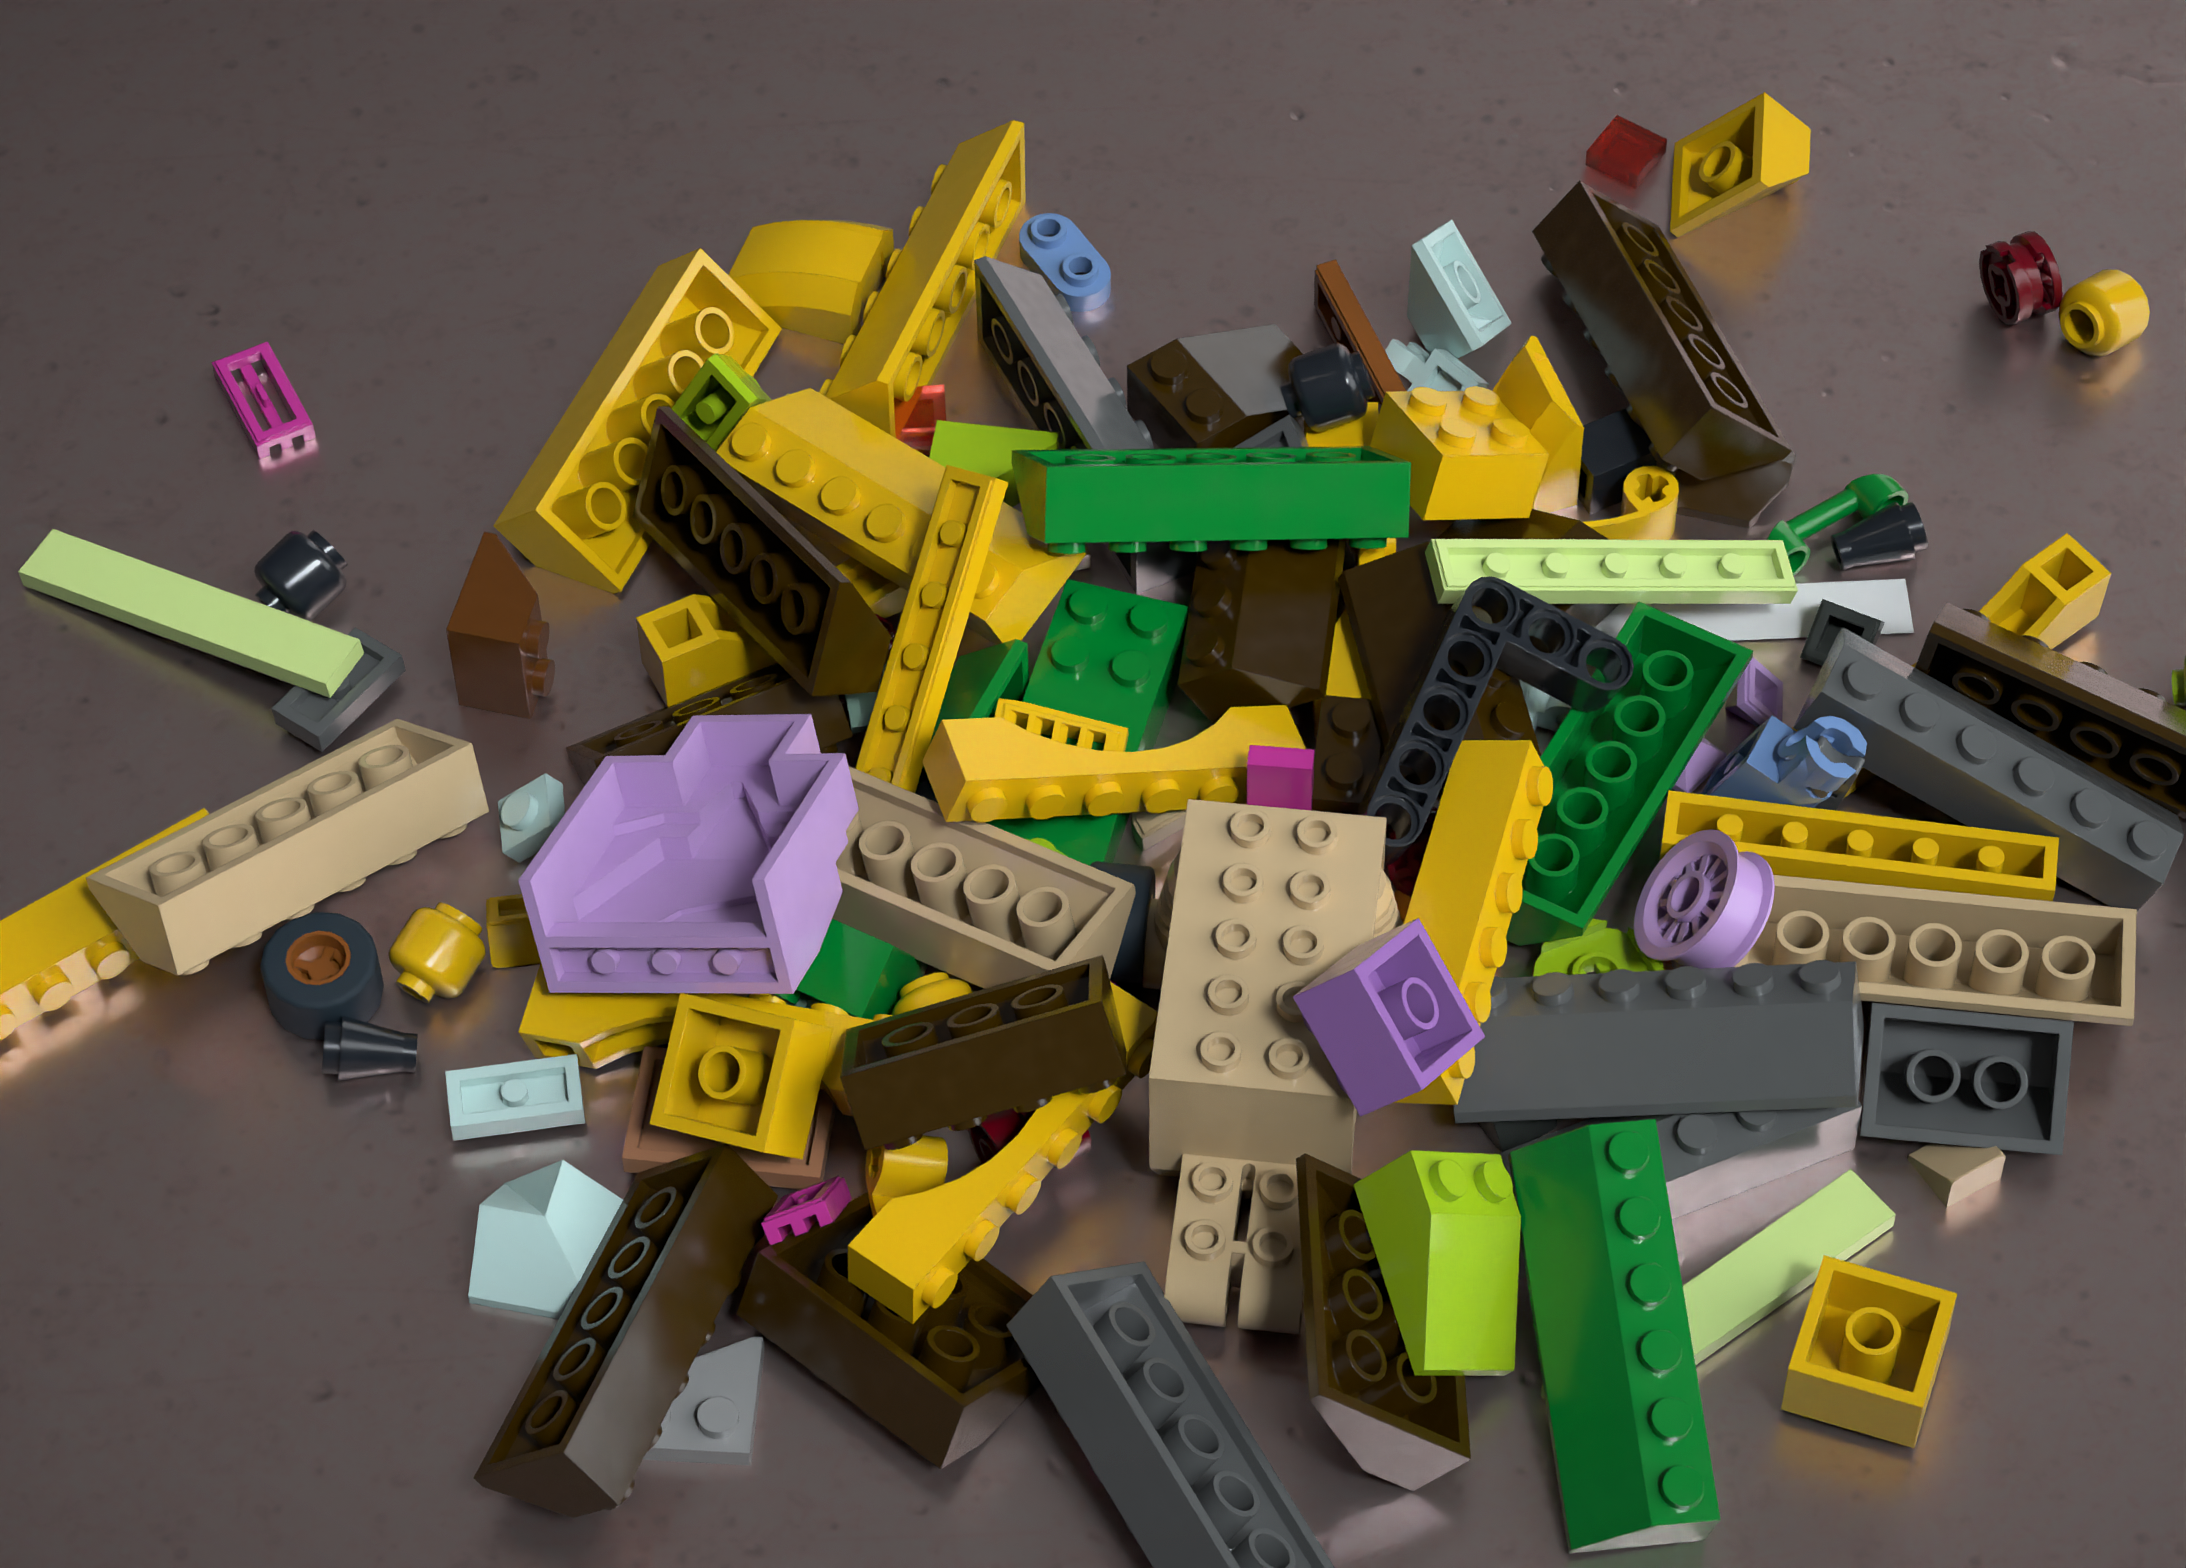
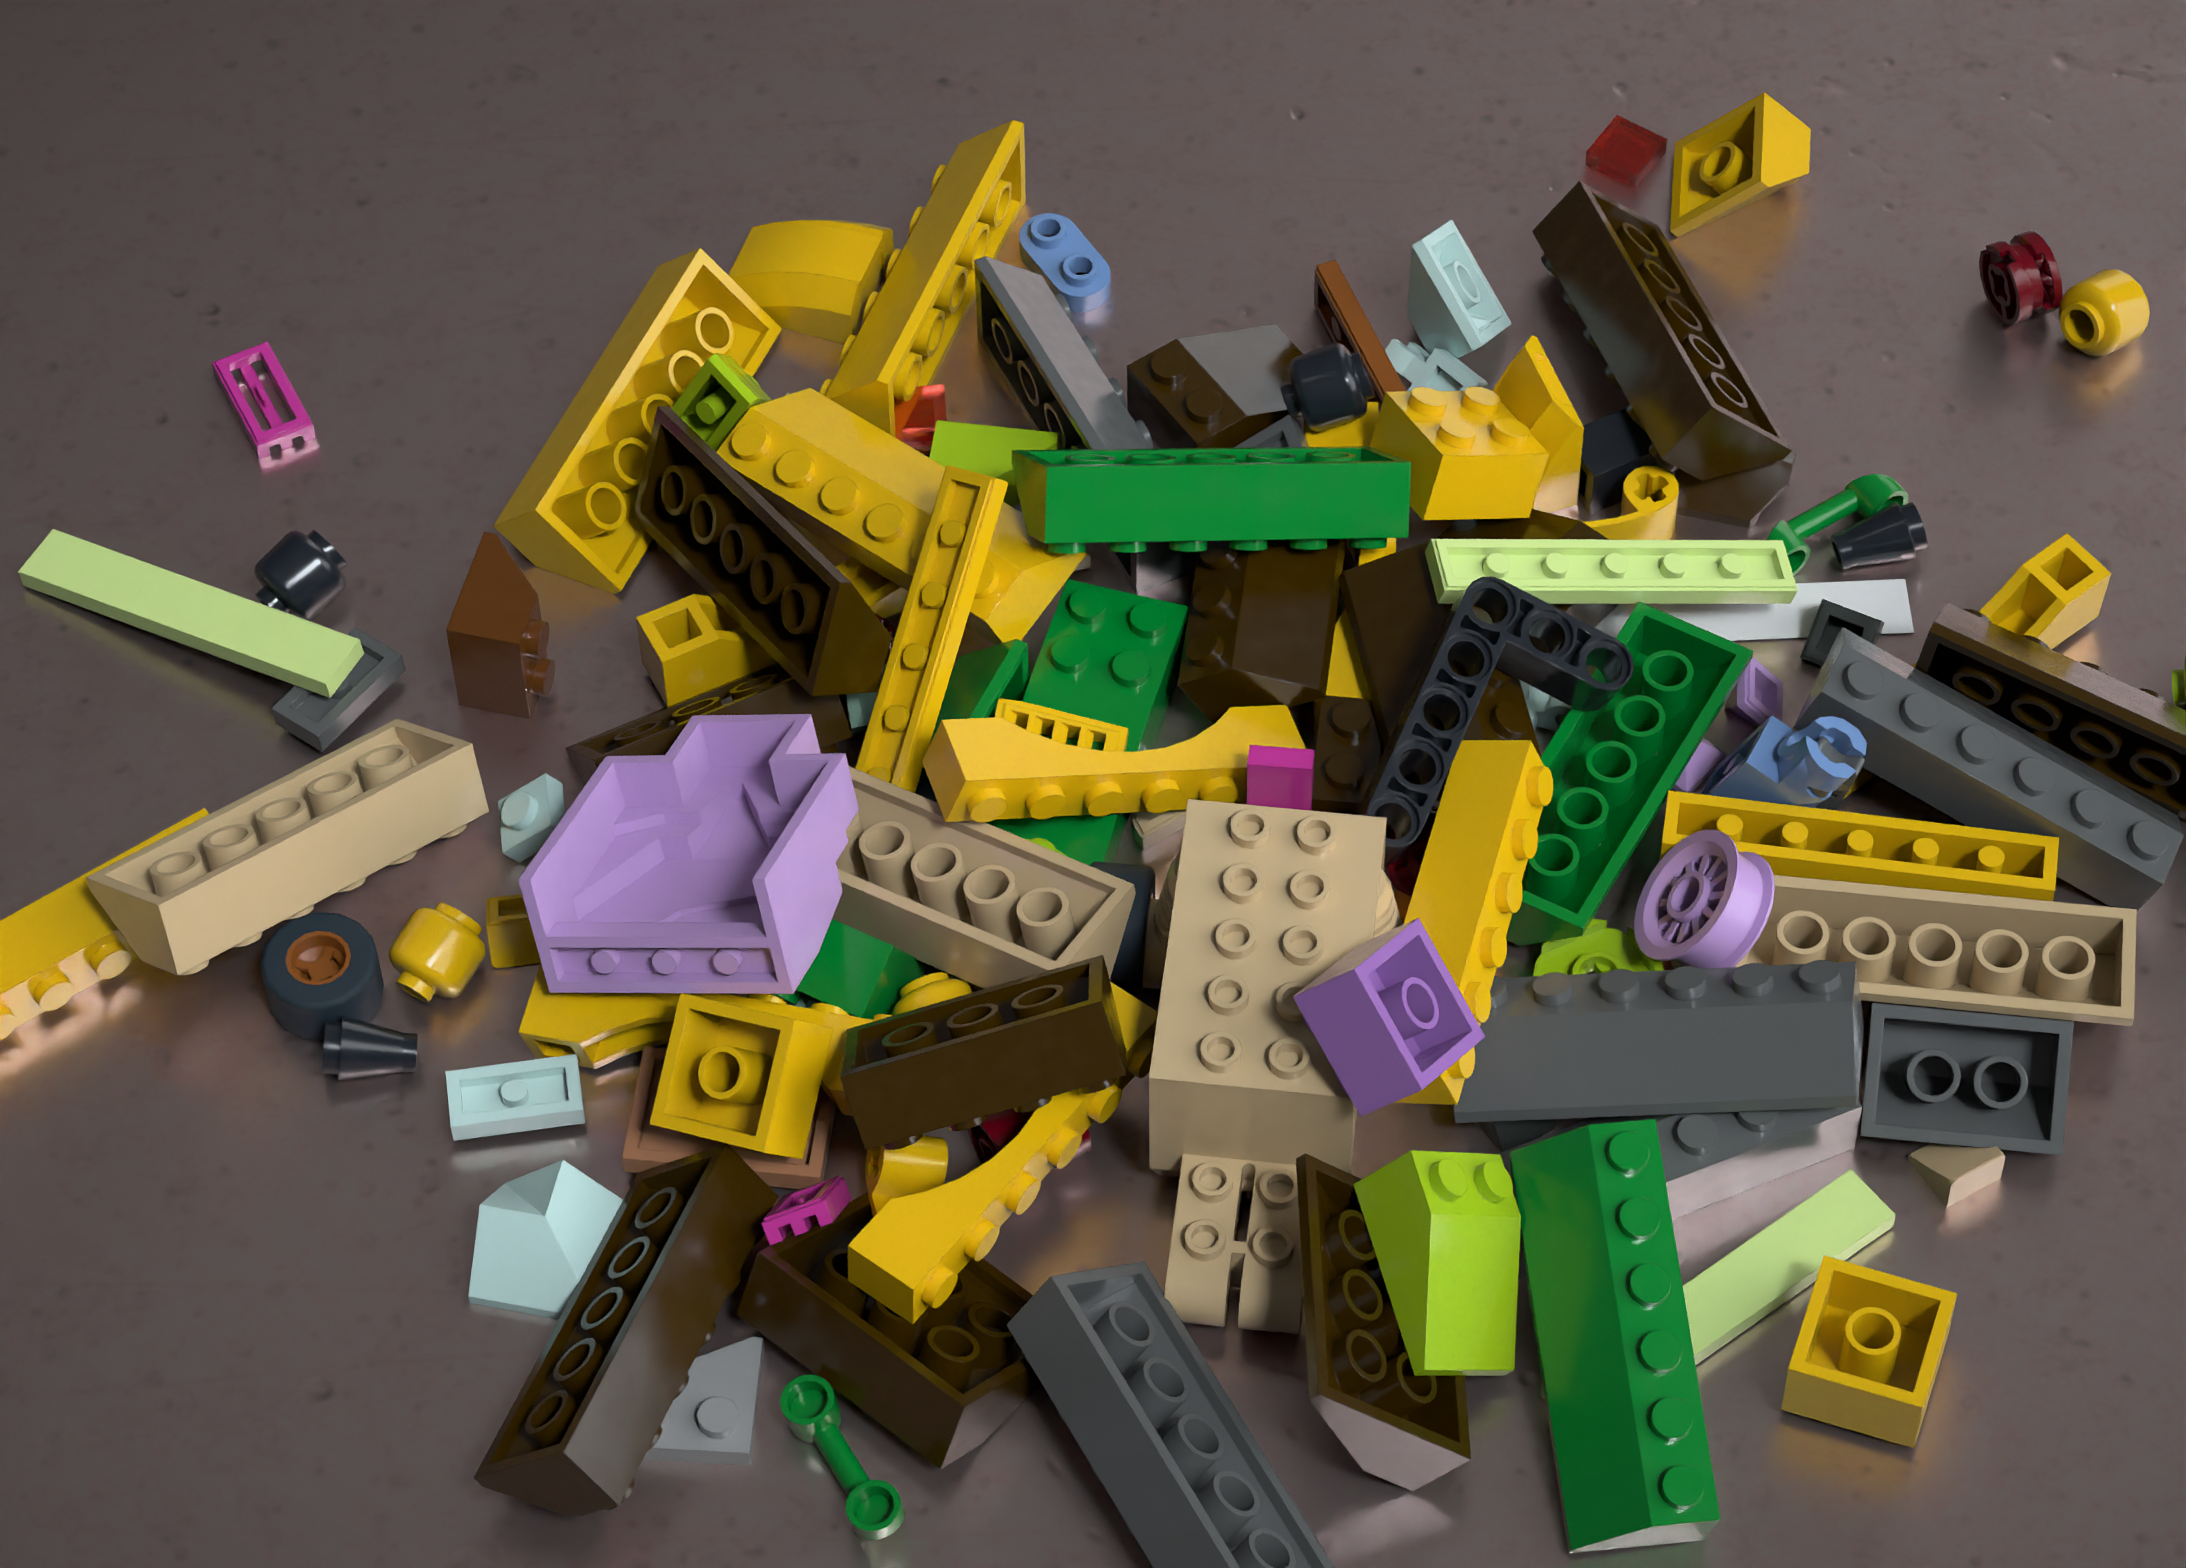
(815, 1418): none -> green bar

